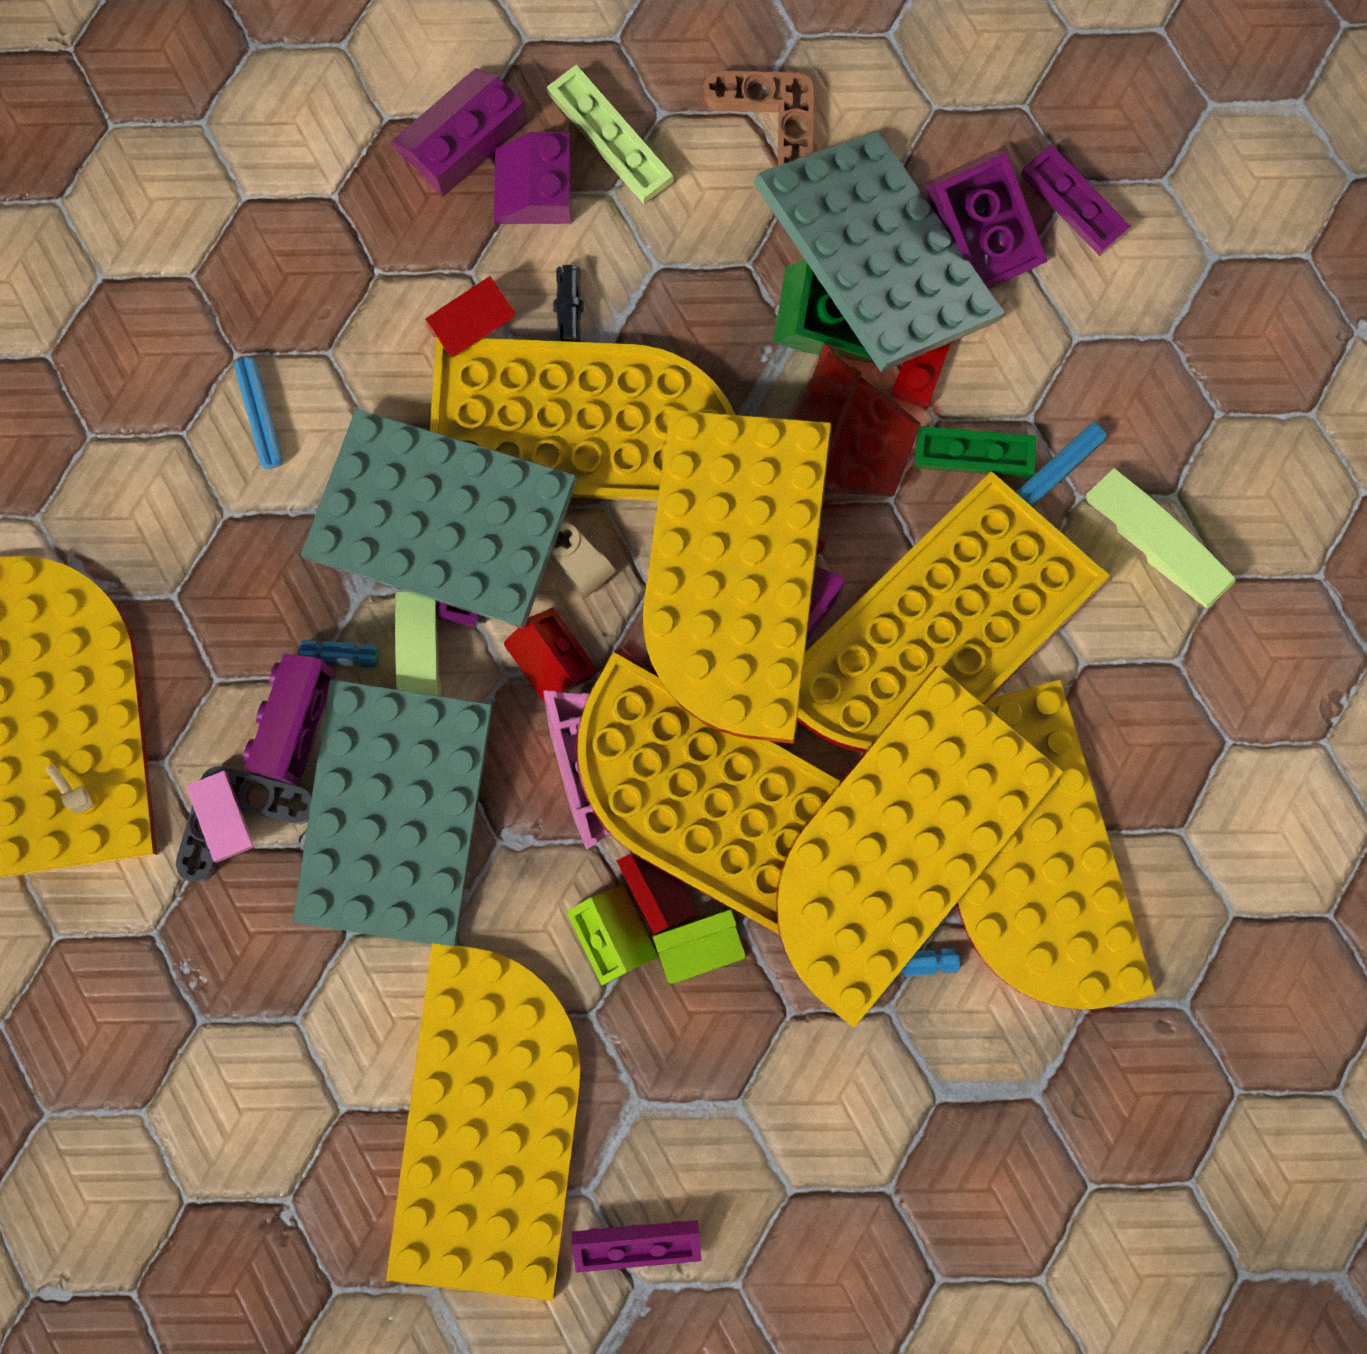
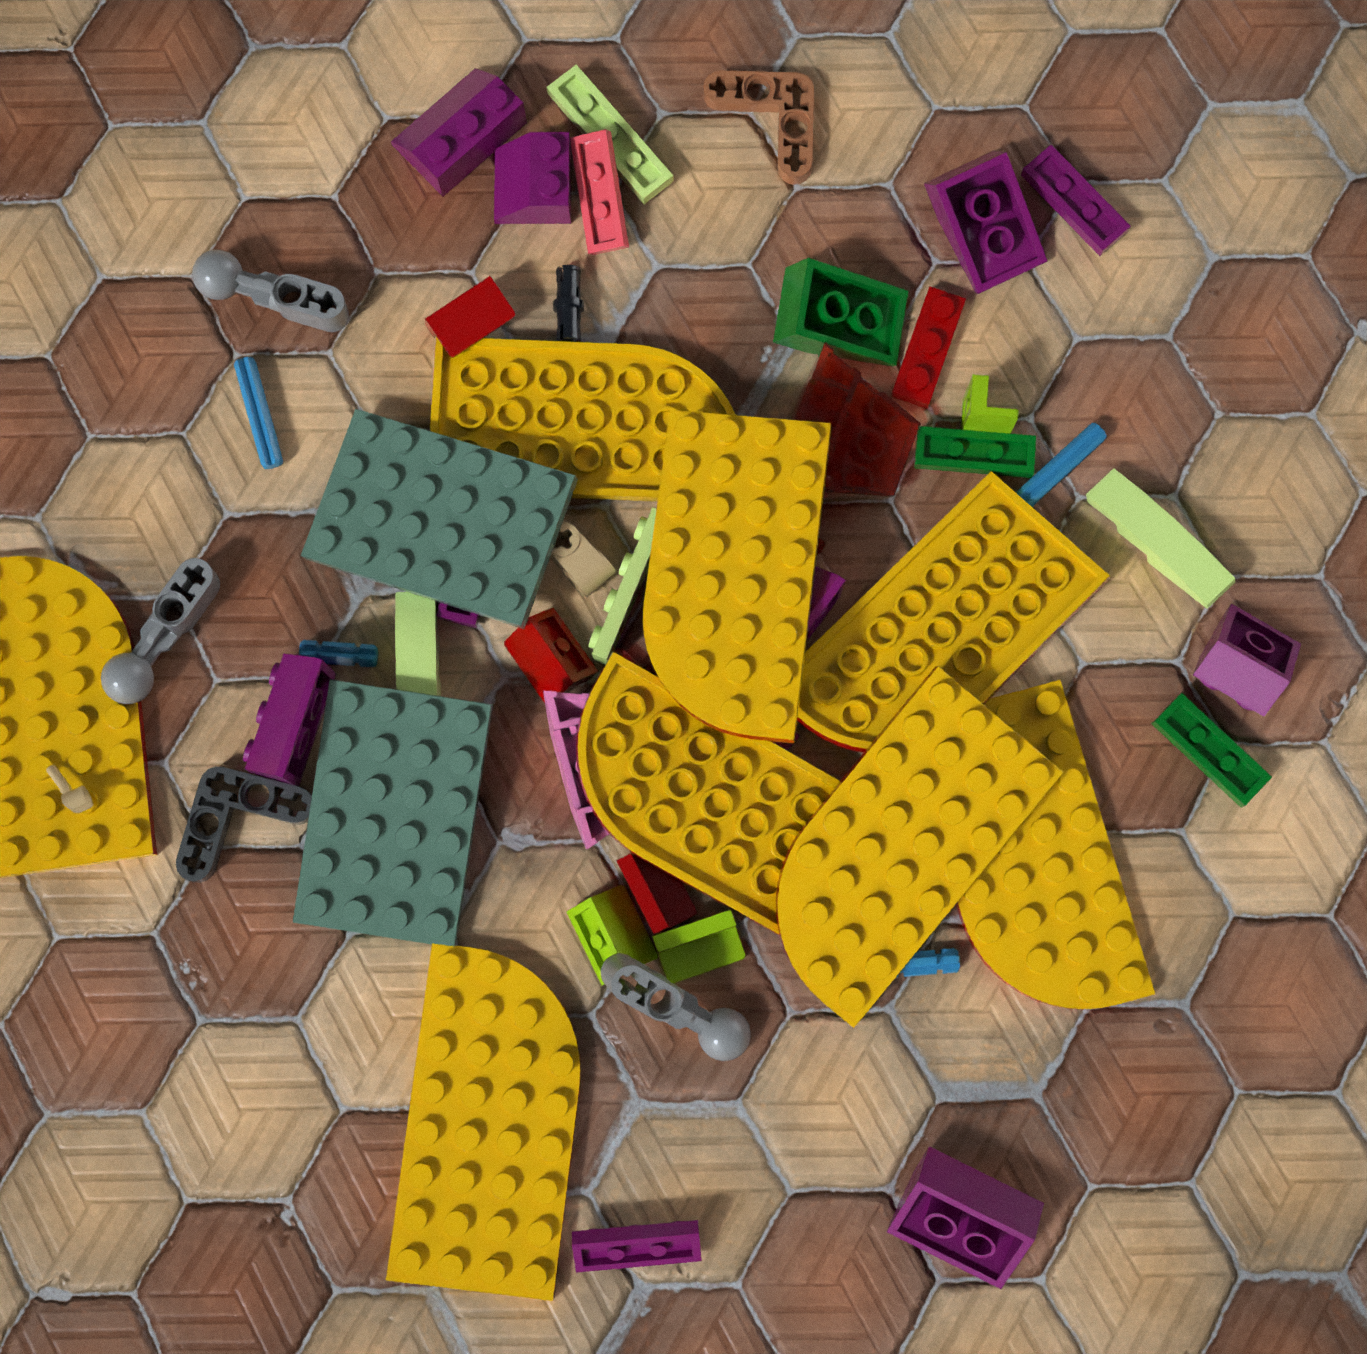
(129, 676): none -> light grey beam
(220, 276): none -> light grey beam
(220, 816): bright pink tile -> none
(599, 192): none -> coral plate
(621, 601): none -> yellowish green plate
(721, 1033): none -> light grey beam
(878, 249): sand green plate -> none
(966, 1218): none -> magenta slope
(978, 416): none -> lime panel
(1211, 750): none -> green plate
(1248, 660): none -> magenta slope

